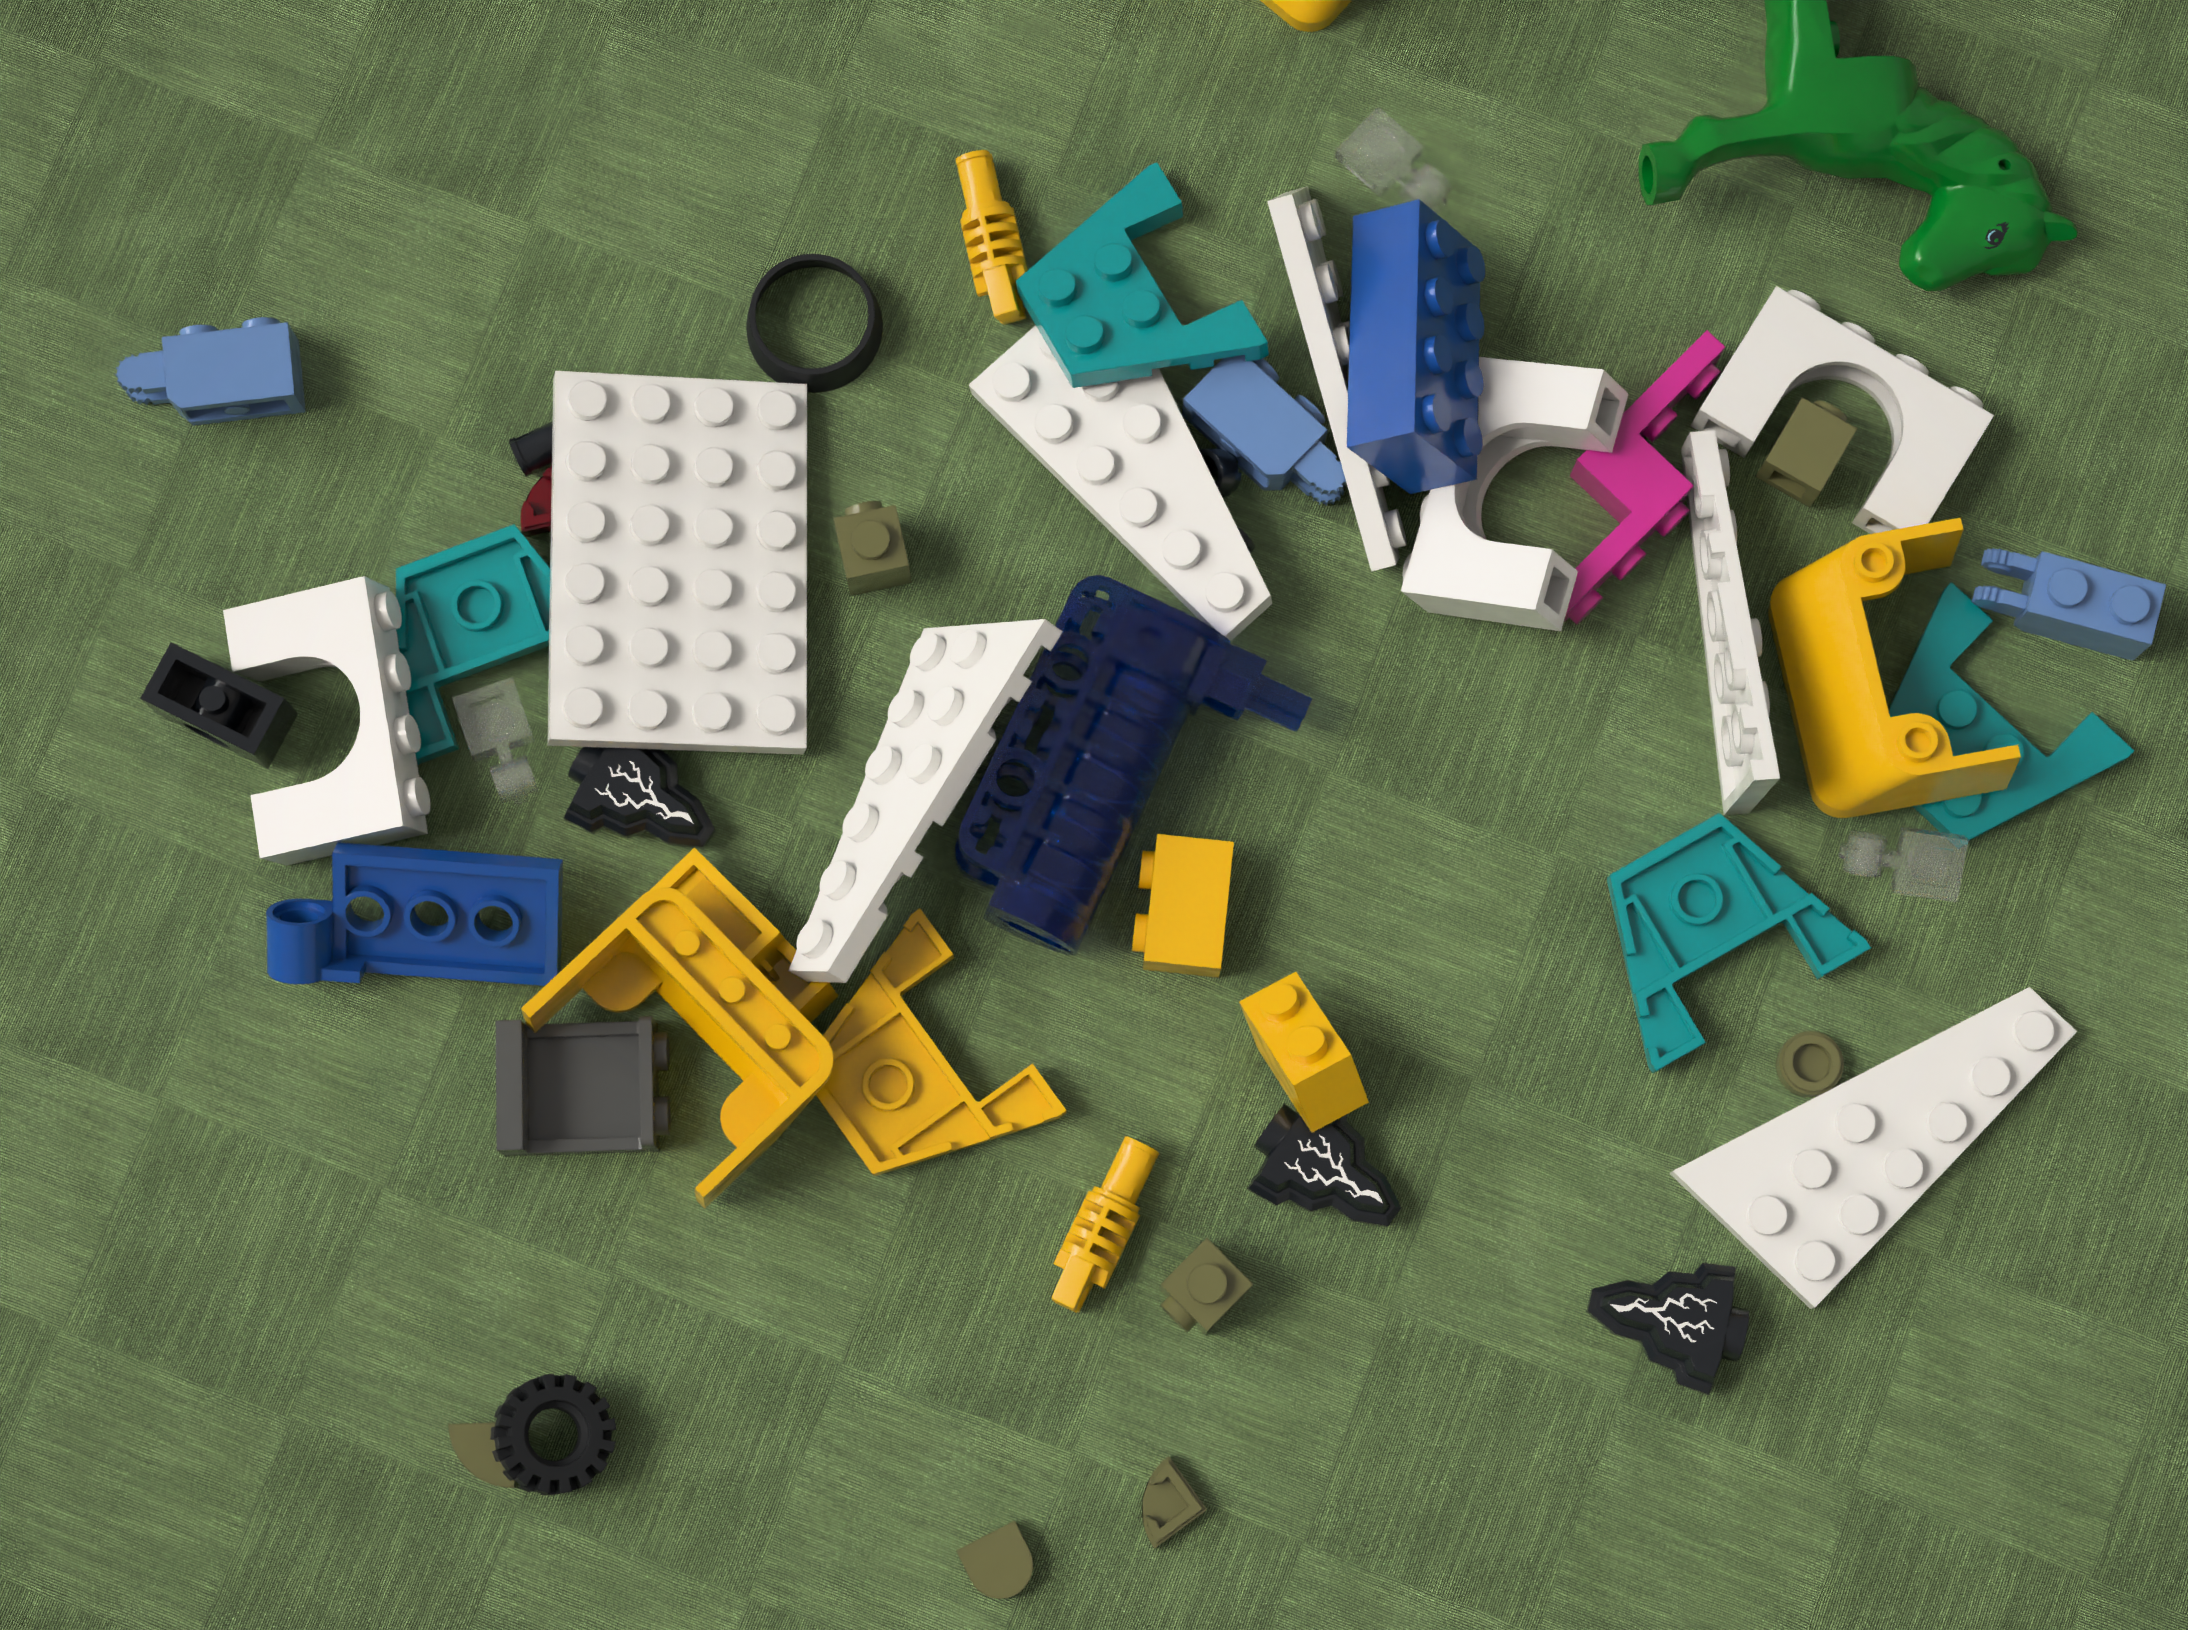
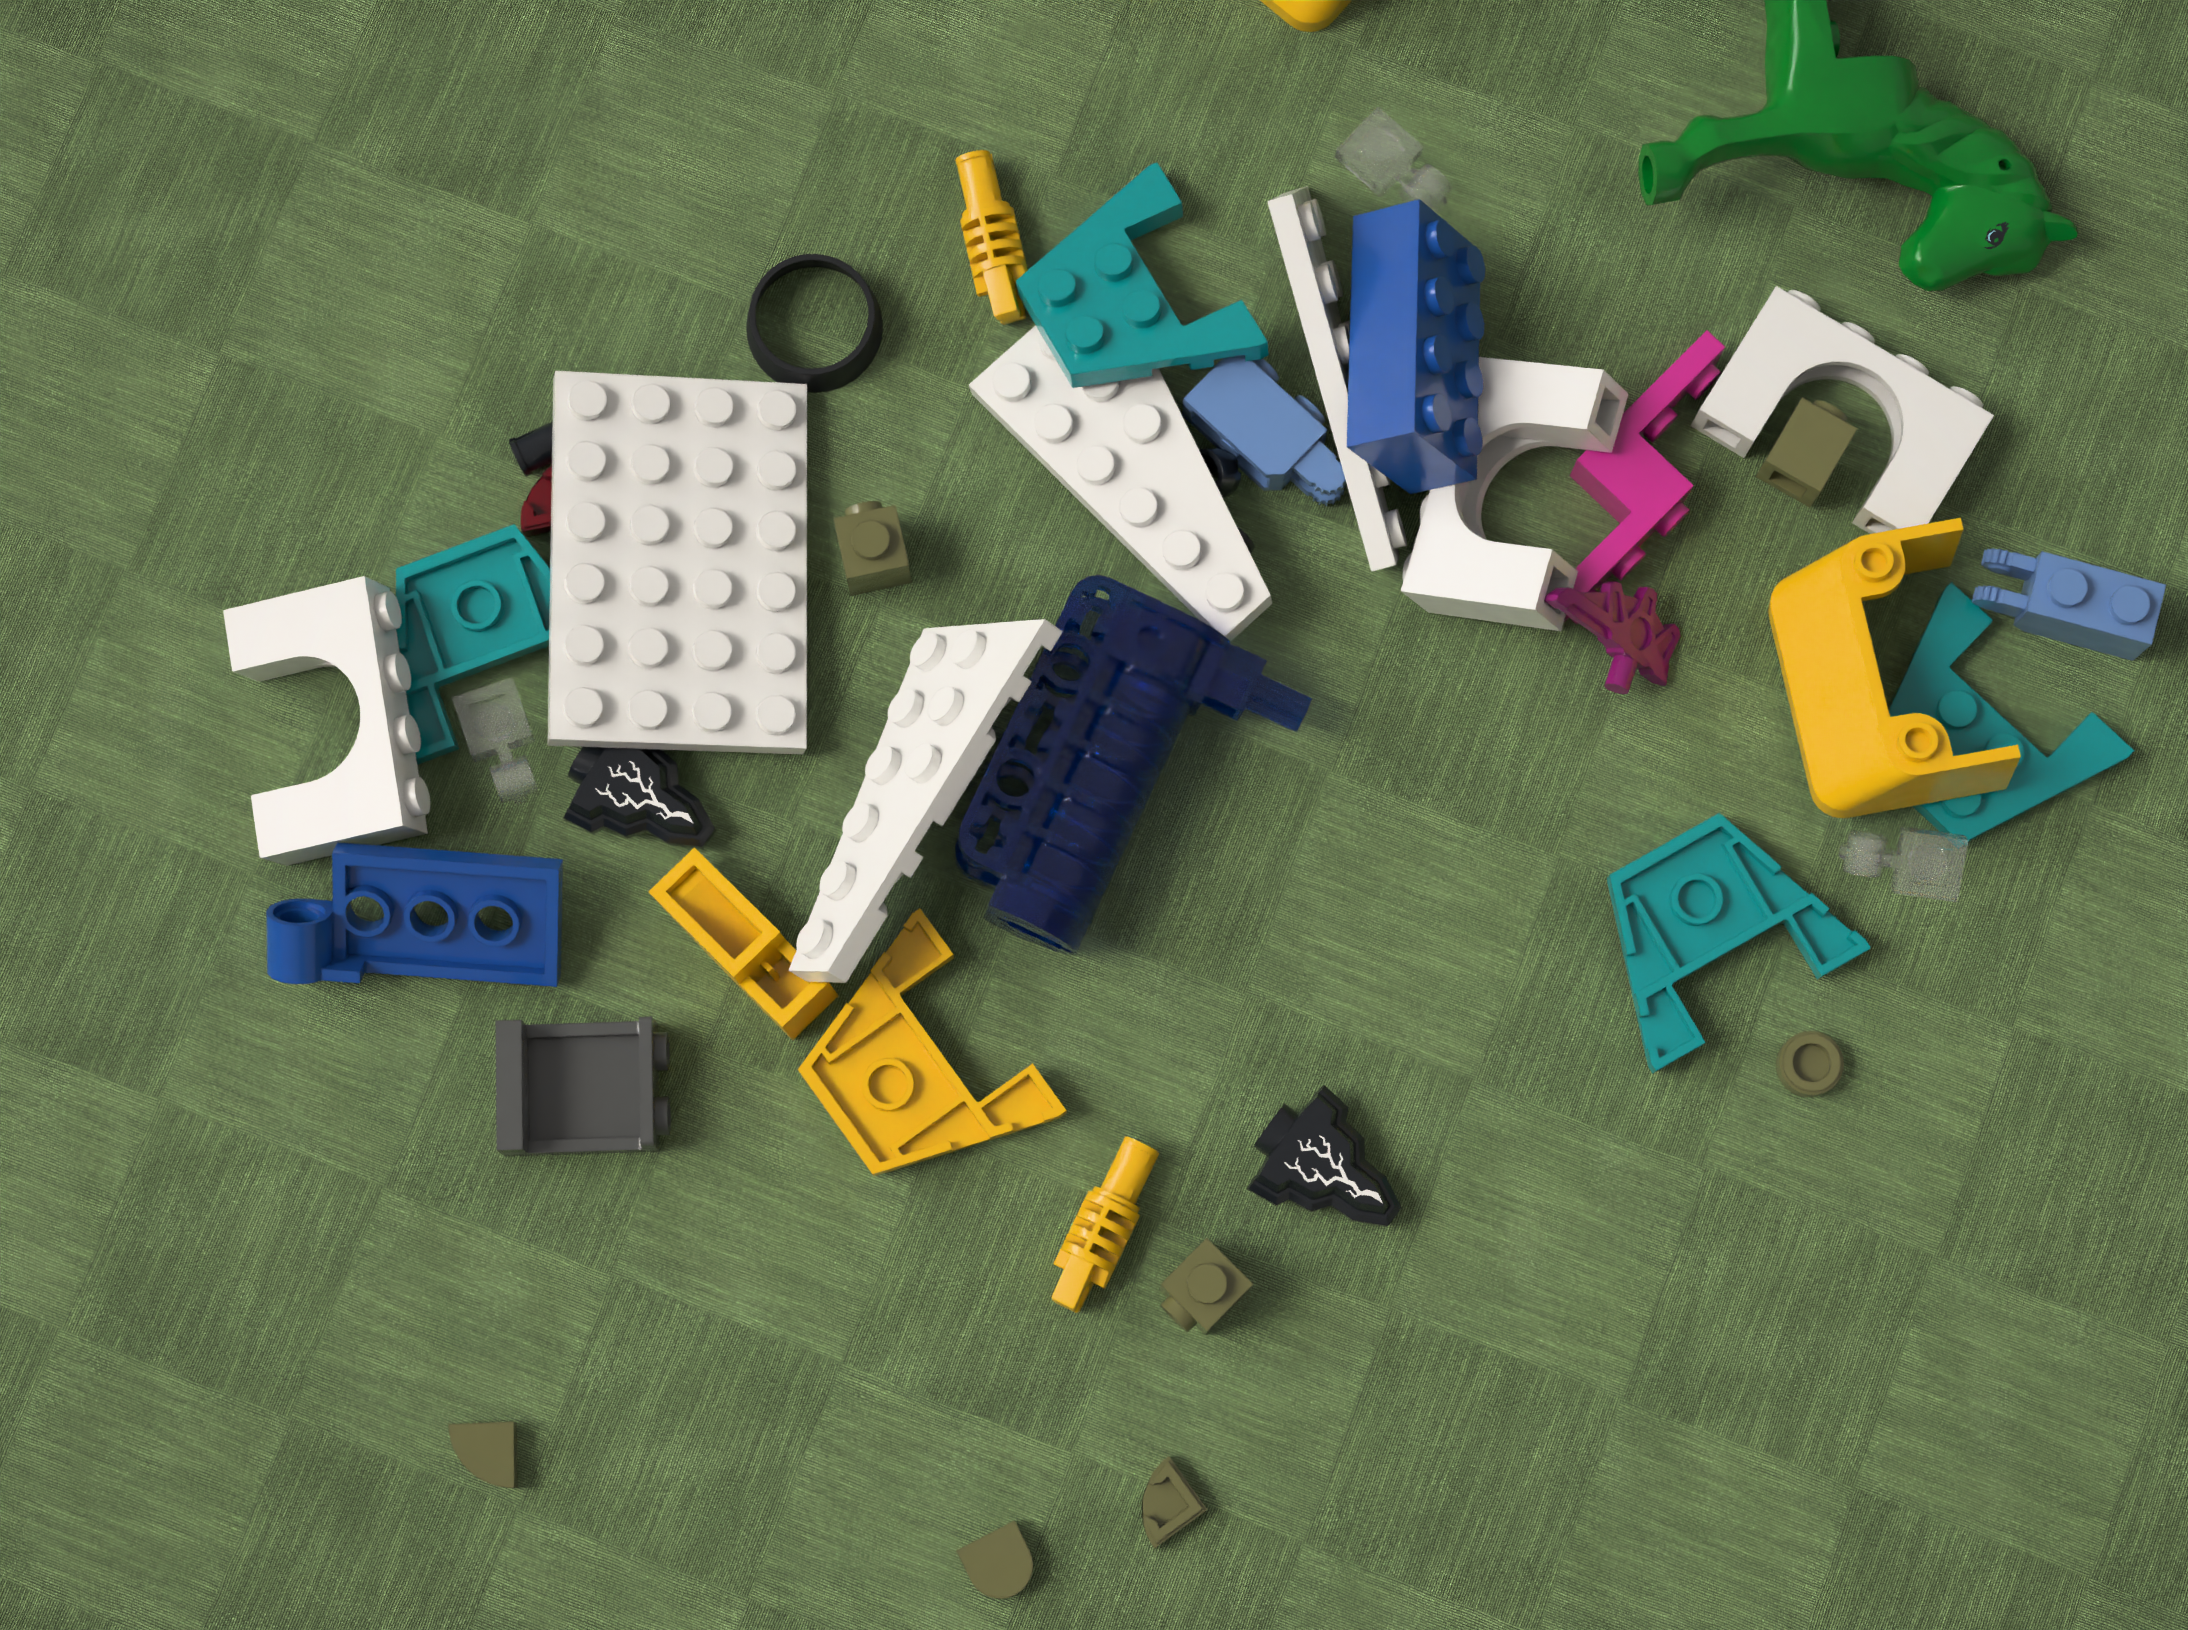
(219, 705): black brick -> none
(221, 372): medium blue hinge -> none
(592, 1425): black tyre -> none
(683, 956): yellow windscreen -> none
(1186, 905): yellow piece -> none
(1304, 1052): yellow piece -> none
(1625, 628): none -> magenta piece
(1679, 1321): black rock -> none
(1729, 636): white wing -> none
(1848, 1164): white wing -> none

